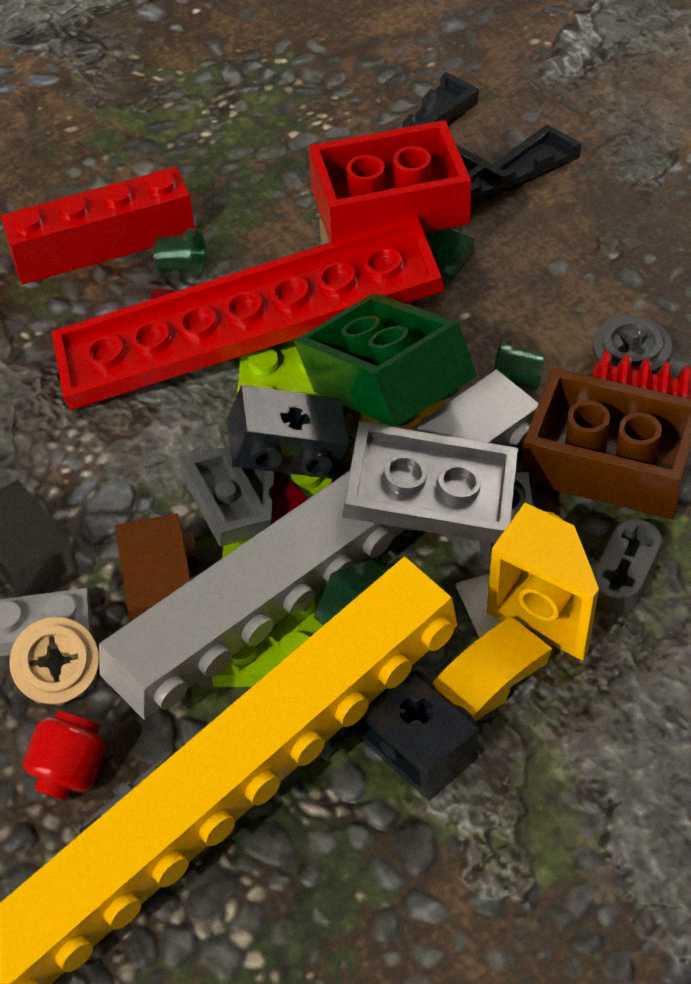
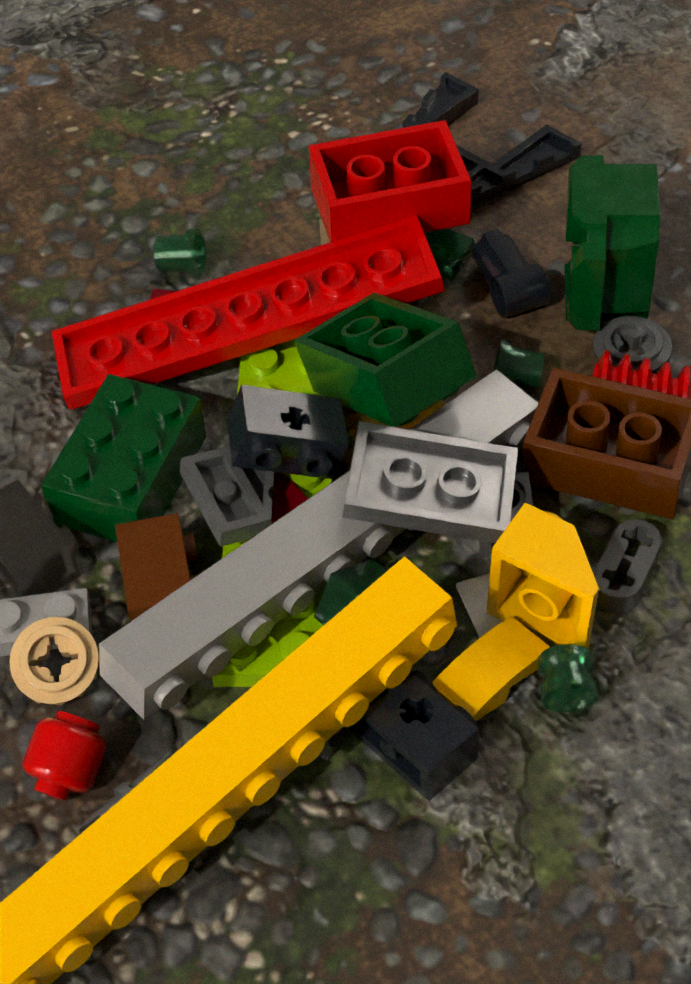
(97, 224): red brick -> none
(123, 457): none -> dark green brick
(512, 281): none -> black piece
(567, 678): none -> clear green wheel
(616, 227): none -> dark green piece

